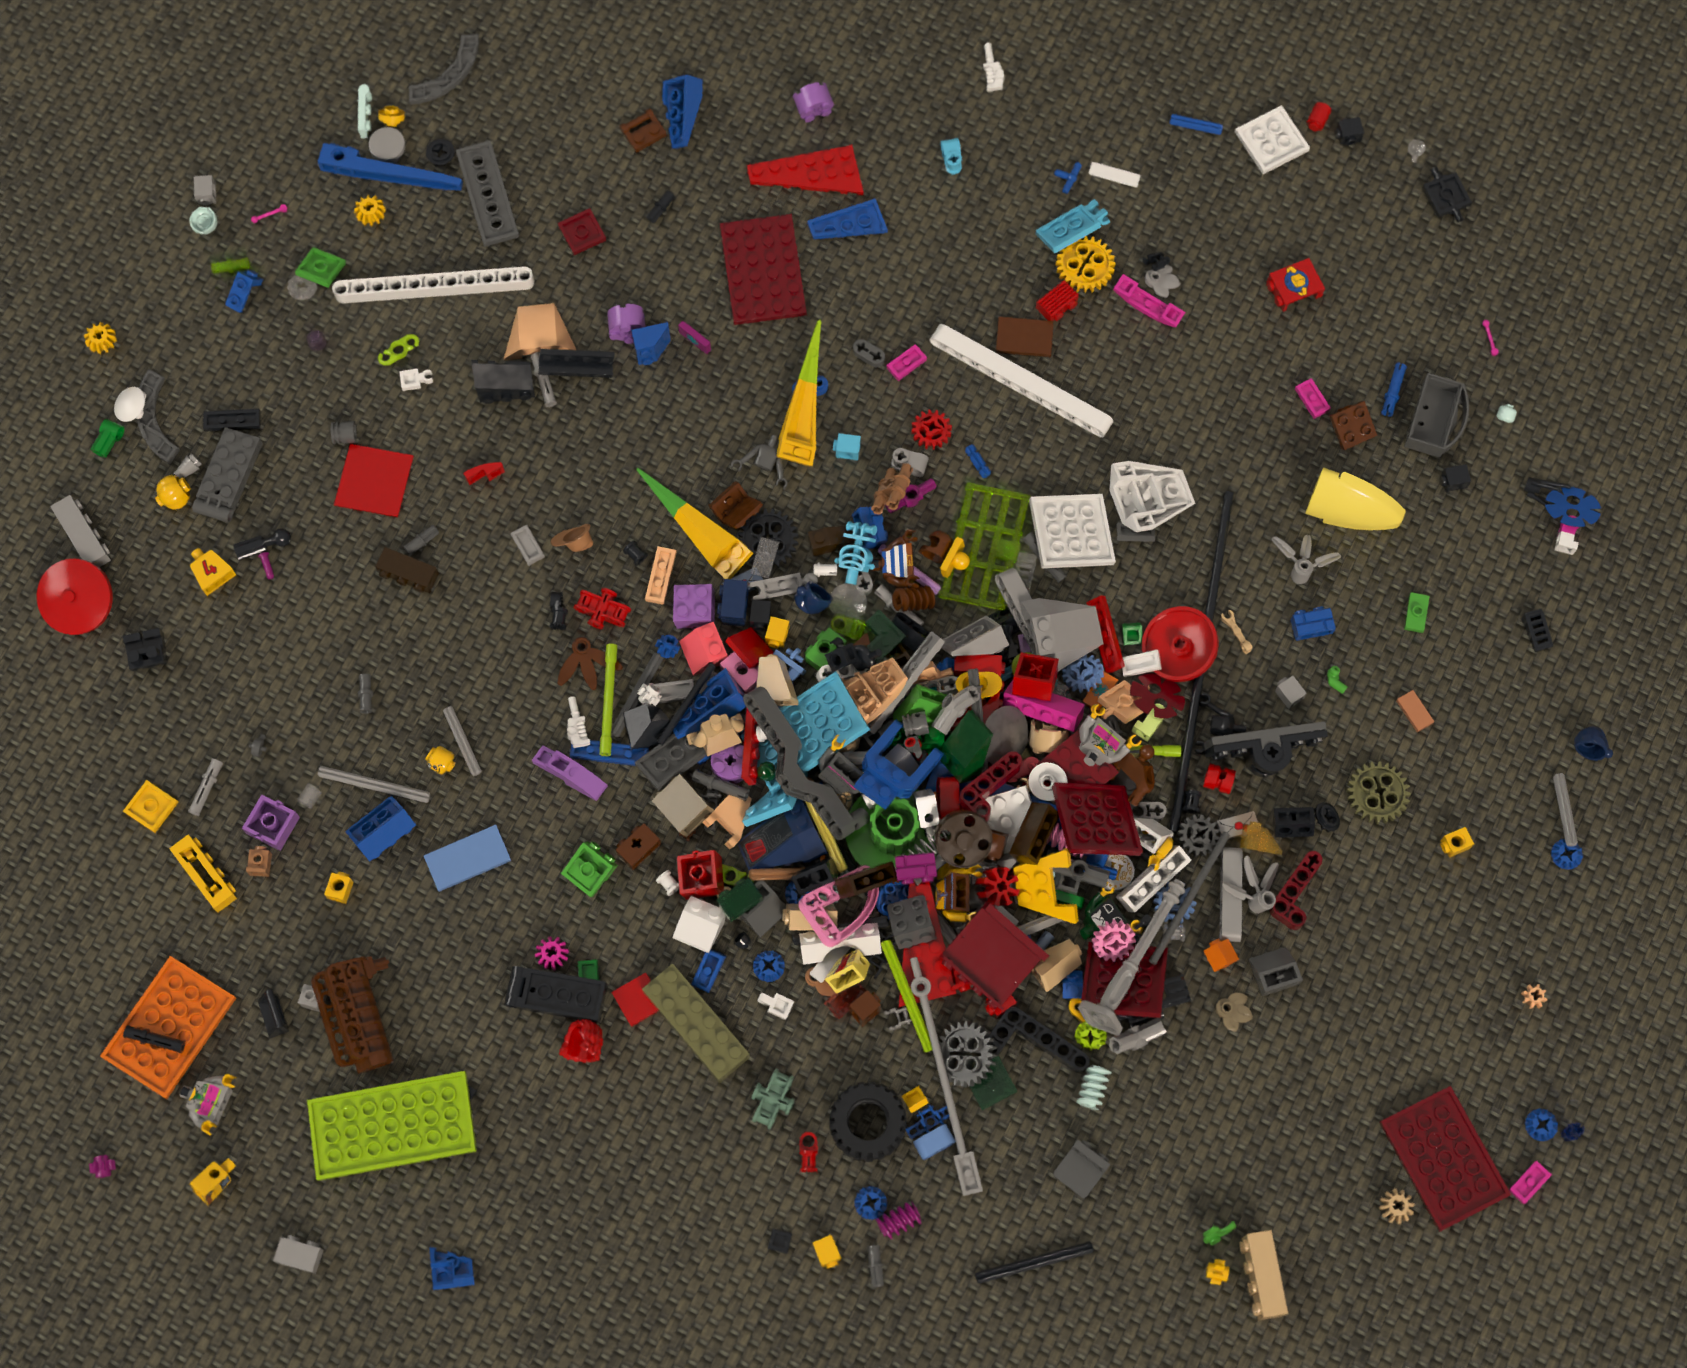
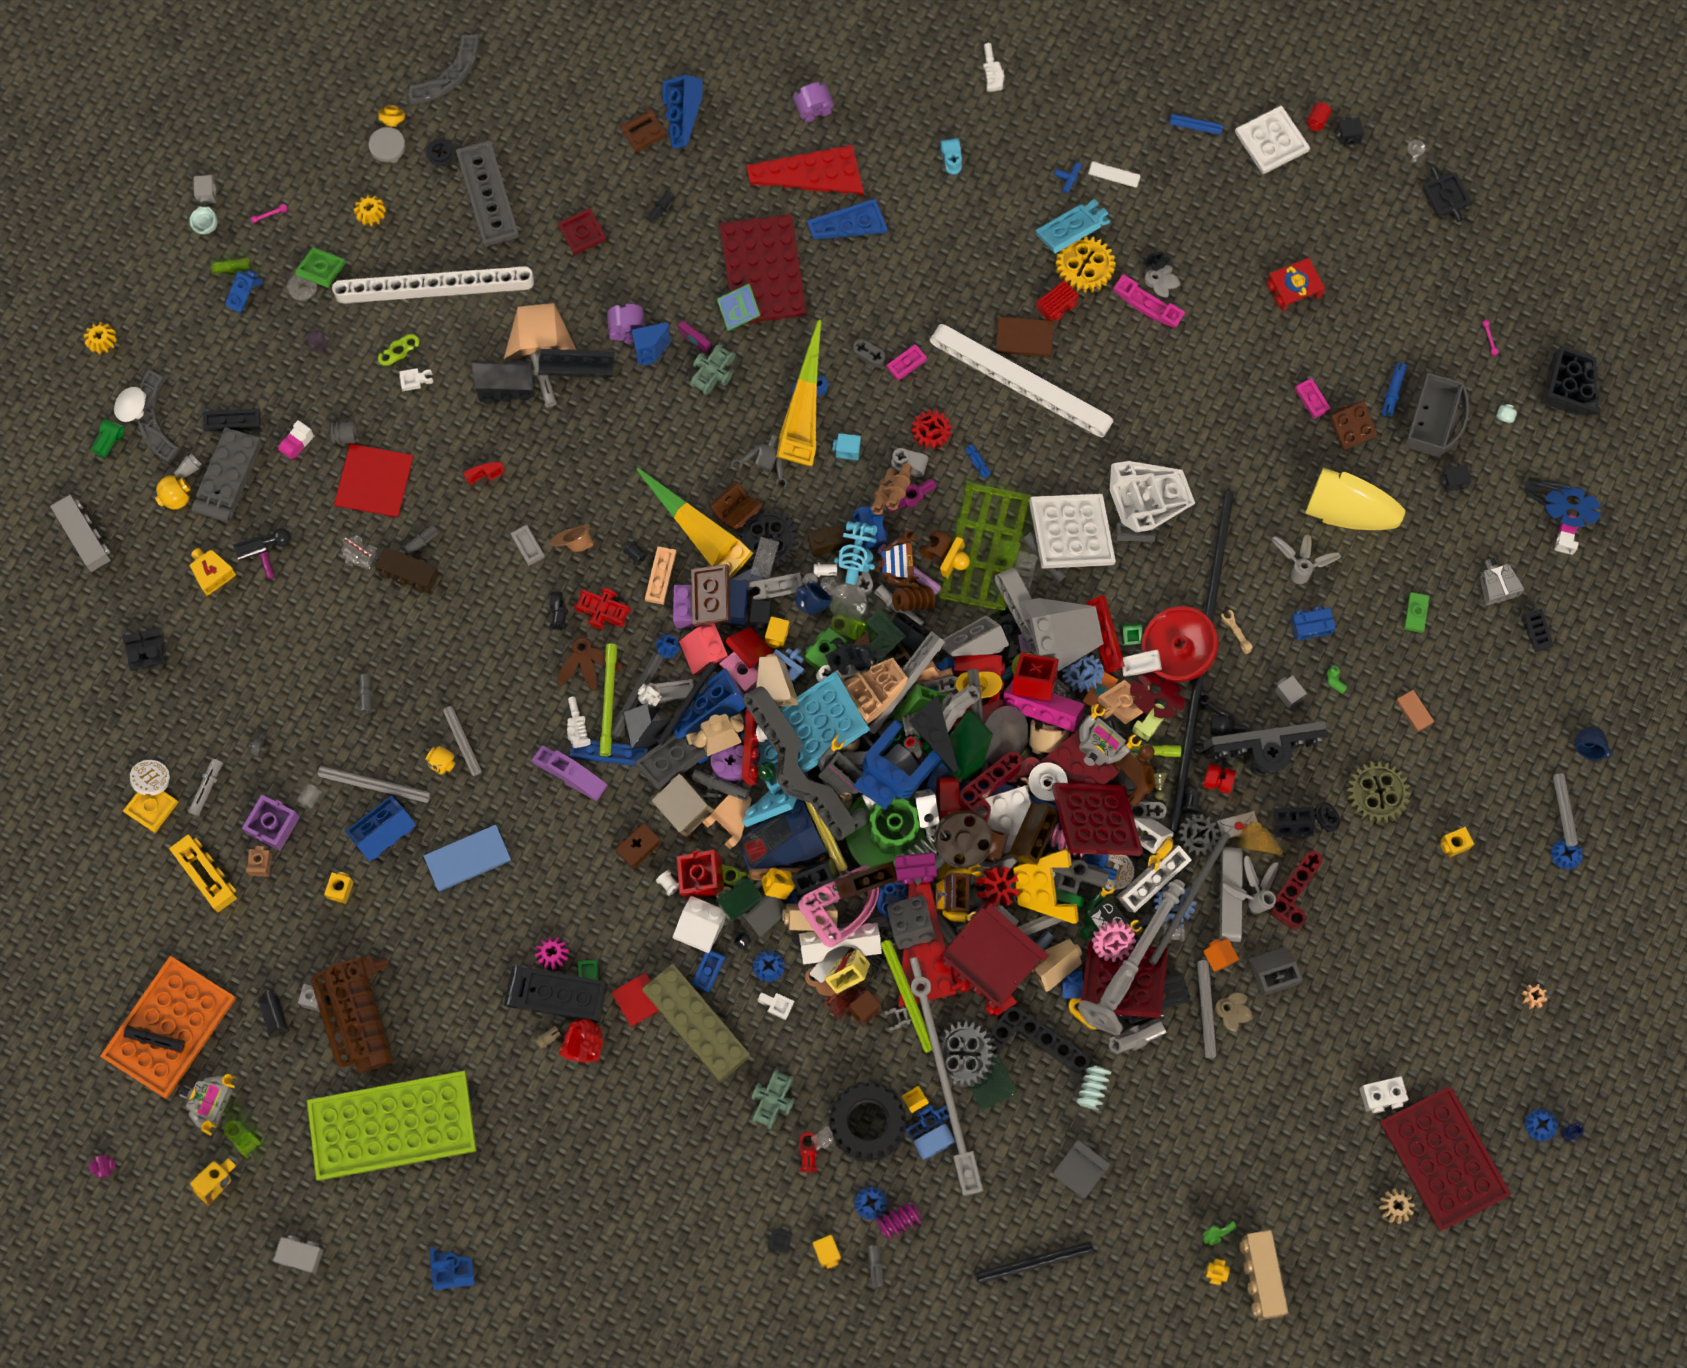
(74, 596): red dish -> none
(149, 777): none -> white tile
(244, 1140): none -> clear neon green piece
(296, 440): none -> leg
(356, 166): blue piece -> none
(356, 554): none -> clear hips
(364, 110): light aqua plate -> none
(546, 1038): none -> dark tan pin
(589, 868): bright green plate -> none
(710, 595): none -> tile
(712, 369): none -> sand green axle
(738, 307): none -> piece
(777, 883): none -> yellow brick
(822, 1139): none -> clear plate
(829, 585): none -> clear piece
(932, 728): none -> black wing
(1082, 1036): lime gear -> none
(1159, 782): none -> olive piece
(1206, 1009): none -> light grey axle
(1384, 1094): none -> white brick
(1499, 583): none -> light grey torso
(1530, 1182): dark pink plate -> none
(1572, 383): none -> black wedge

